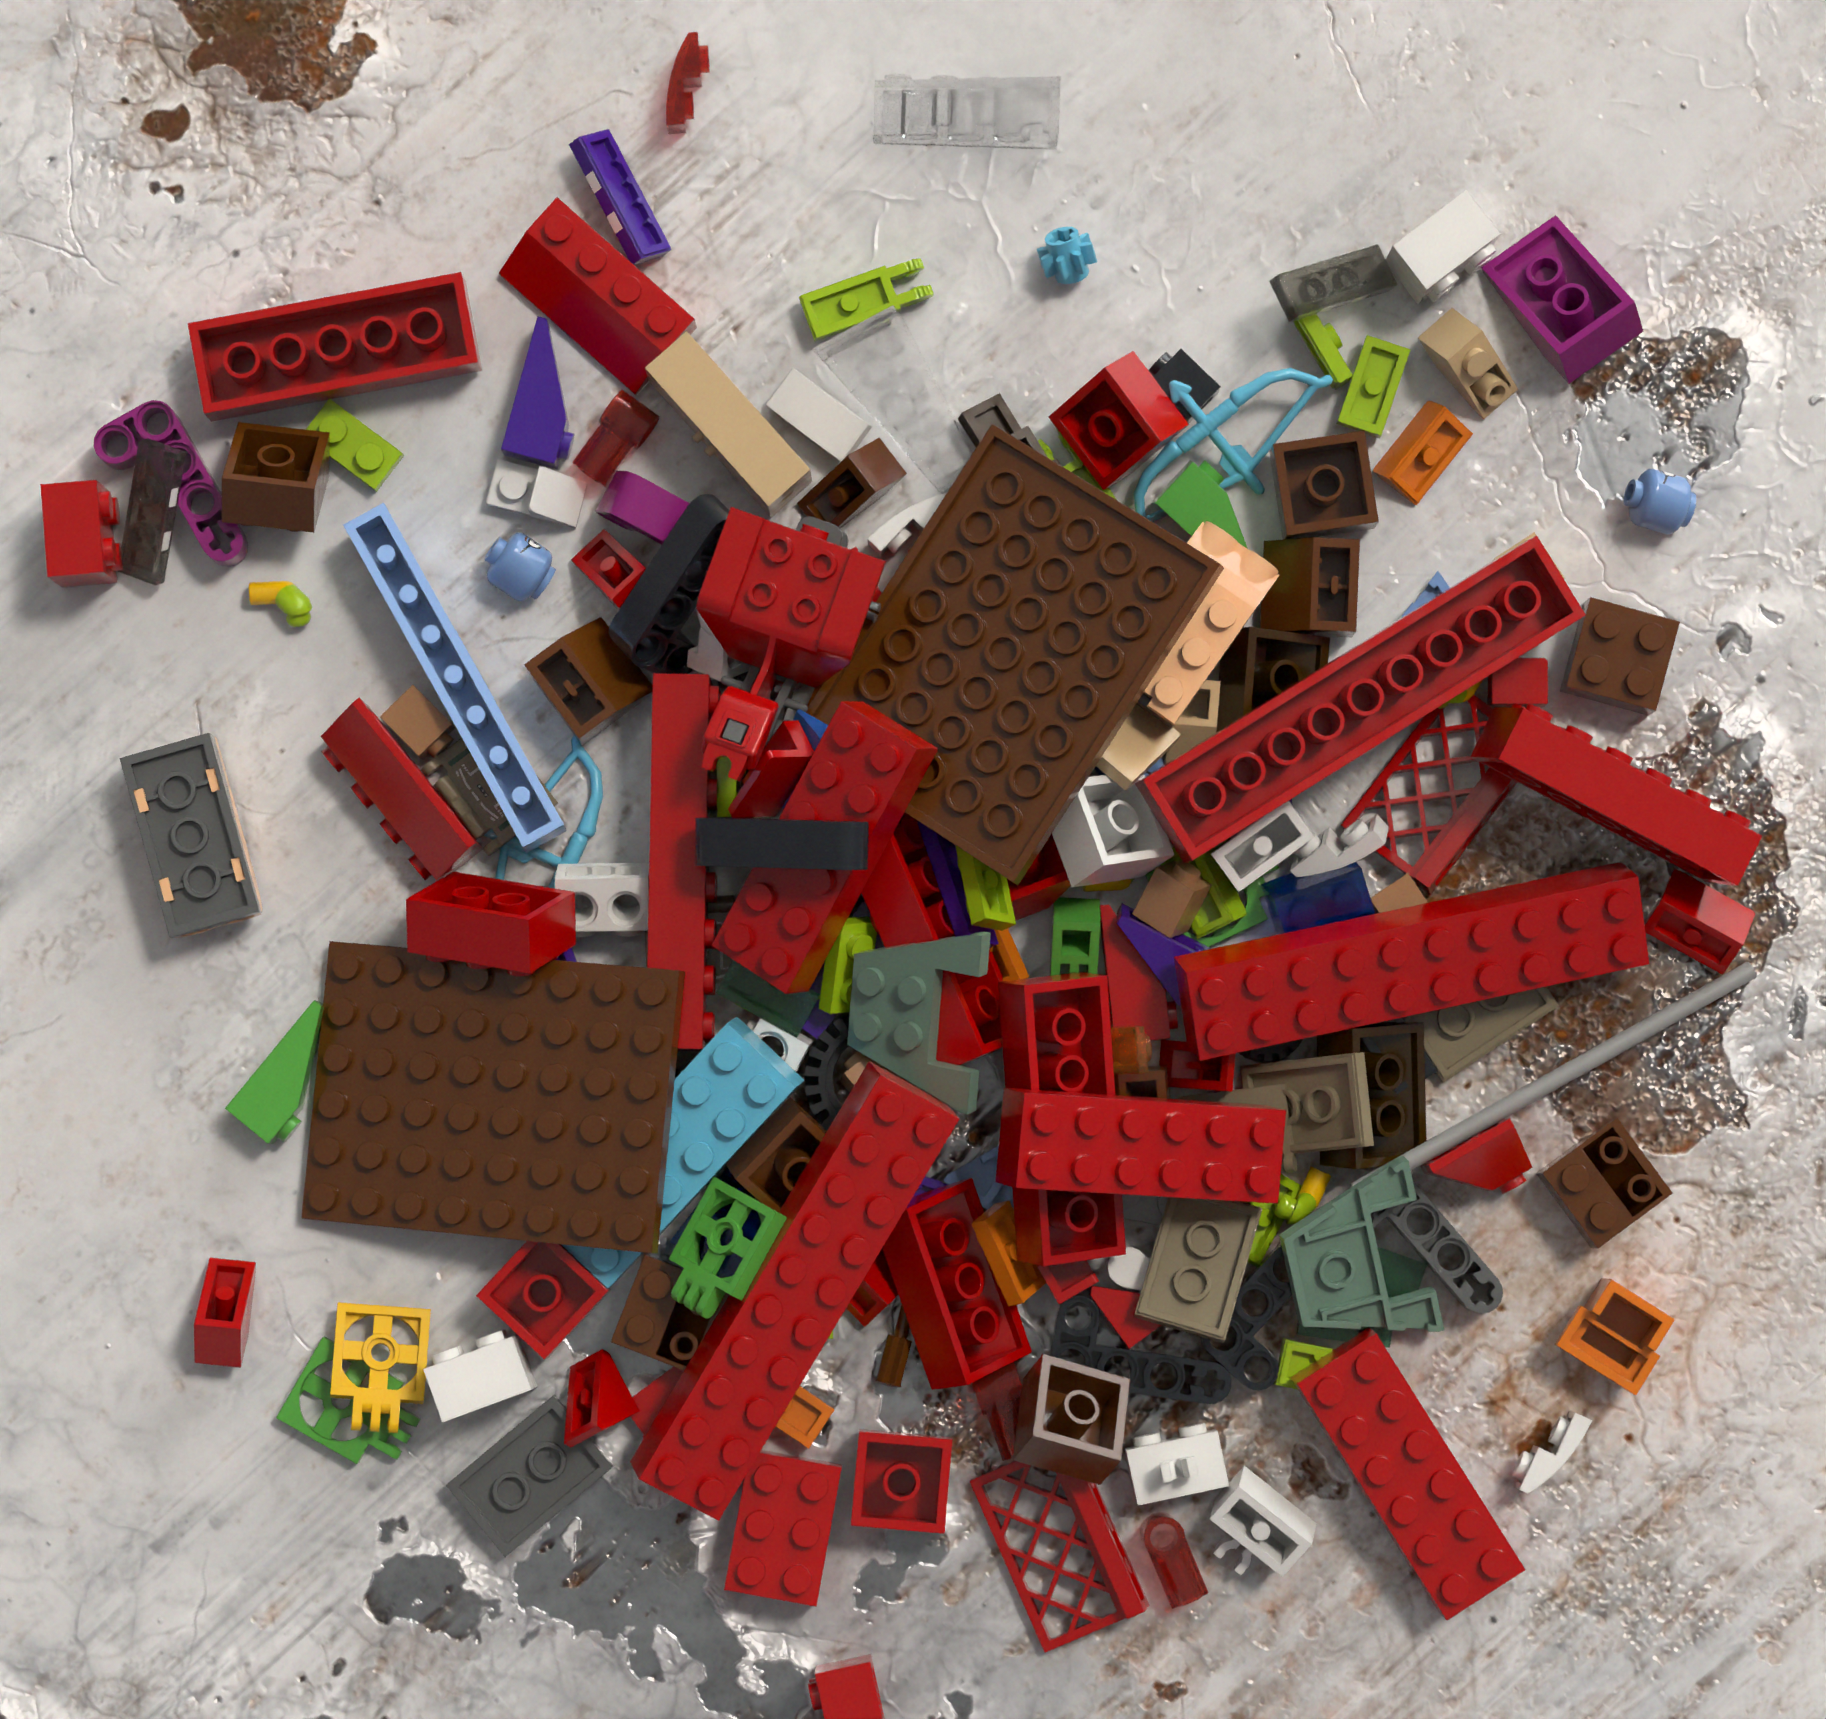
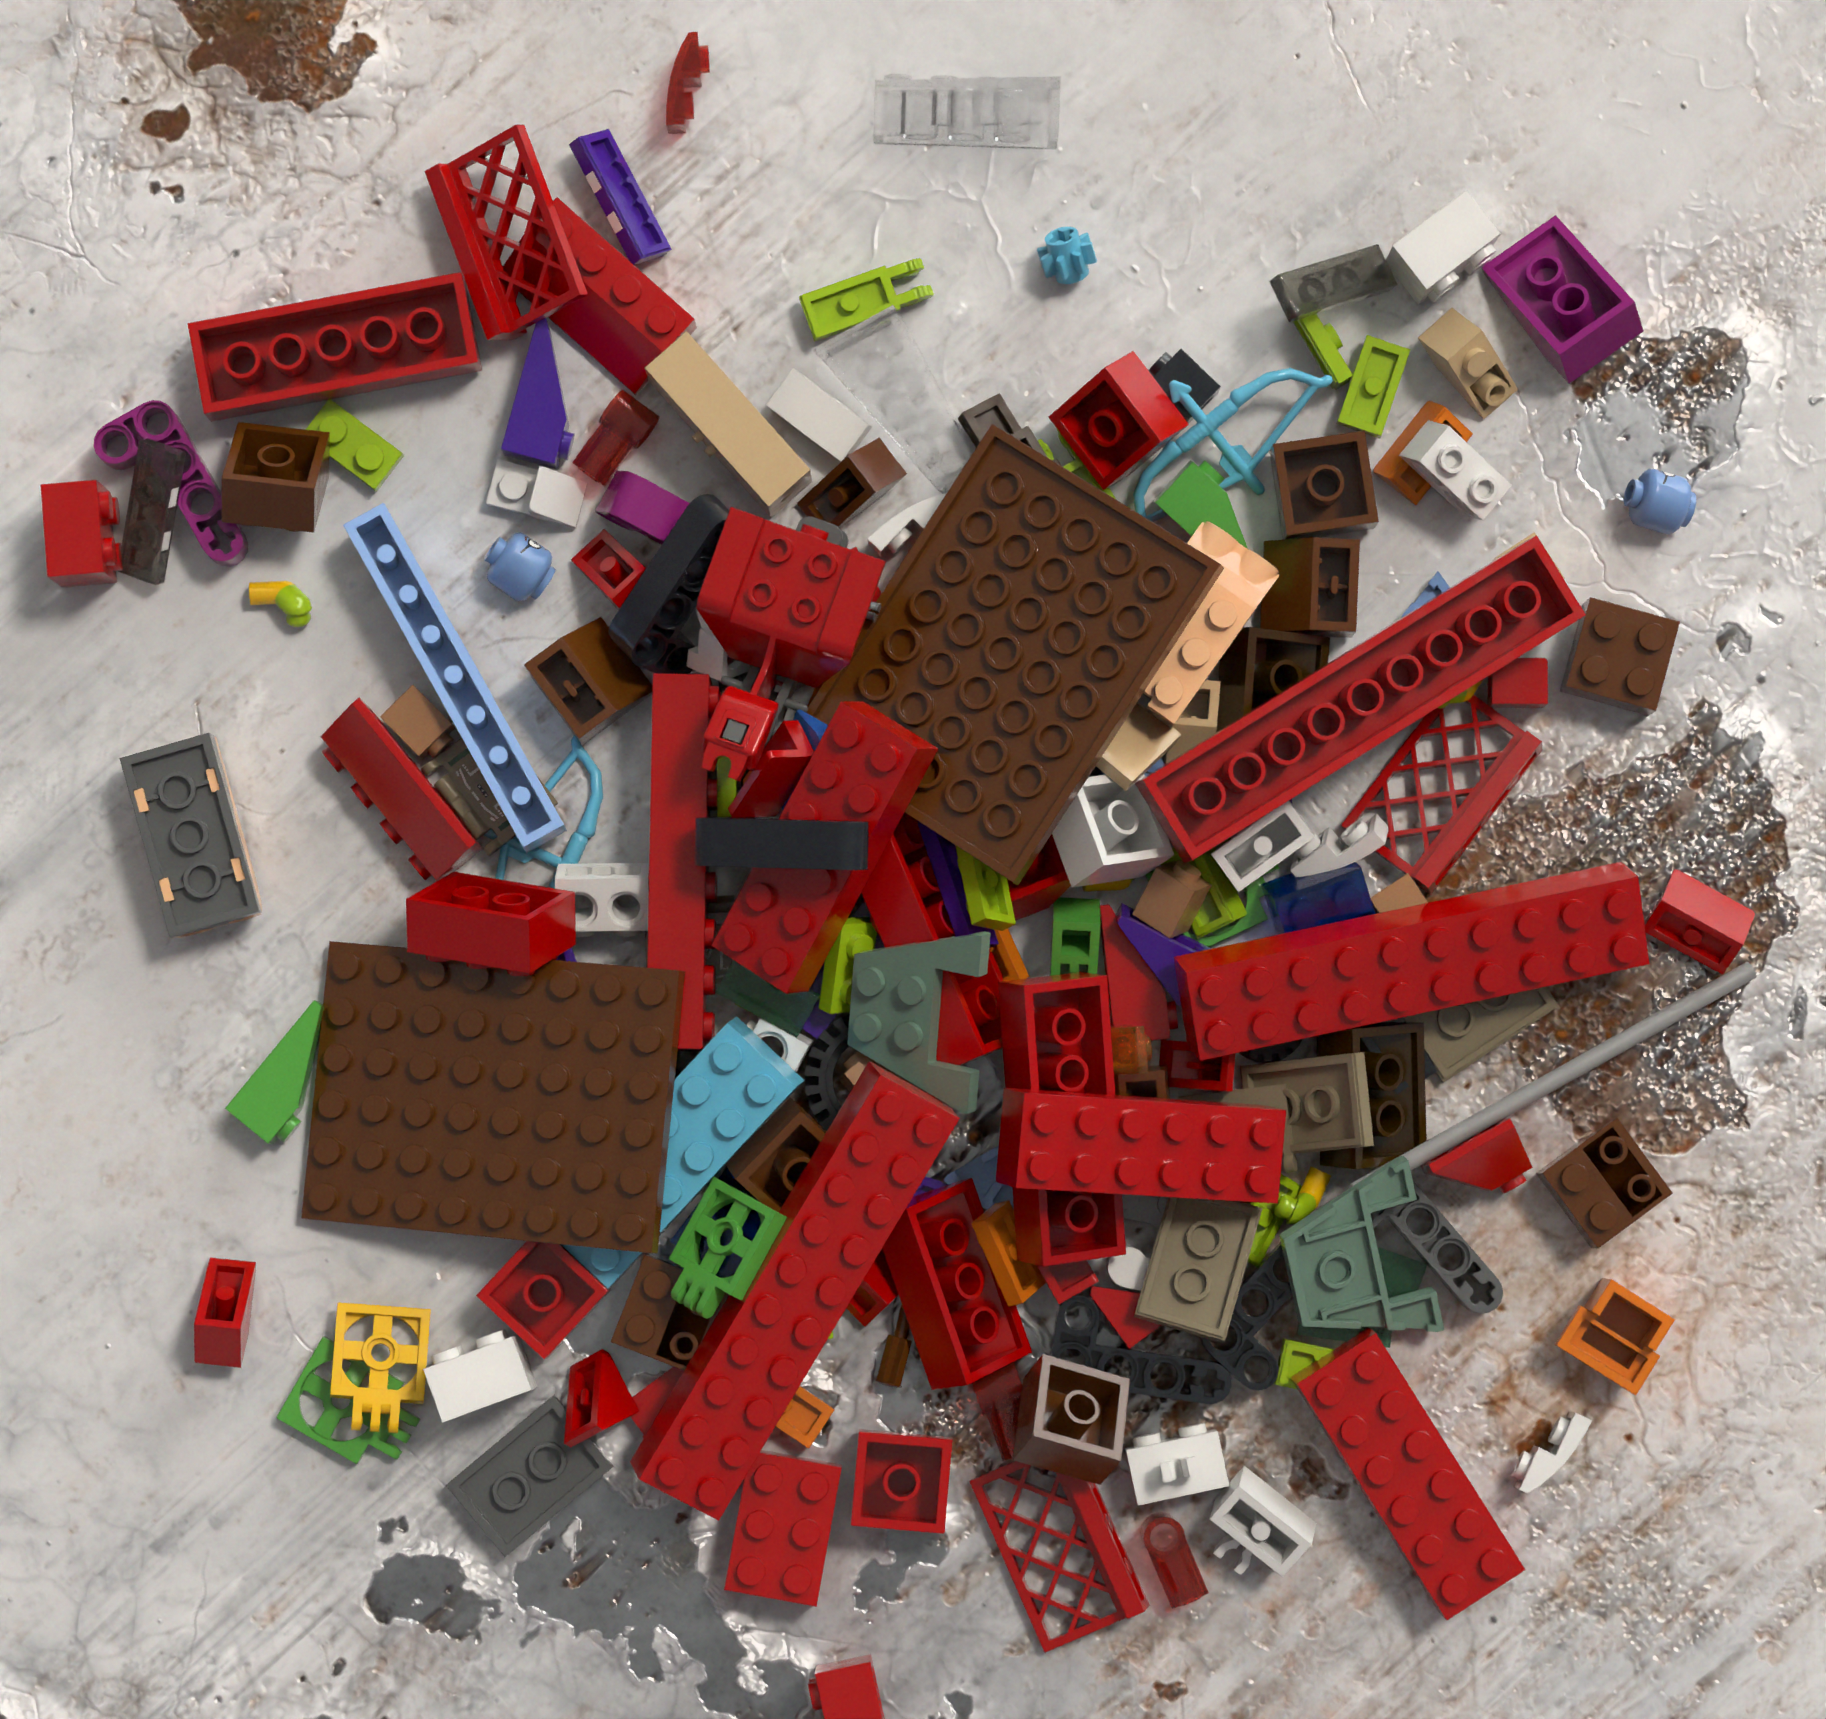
(480, 248): none -> red fence
(1455, 470): none -> white brick
(1617, 795): red brick -> none

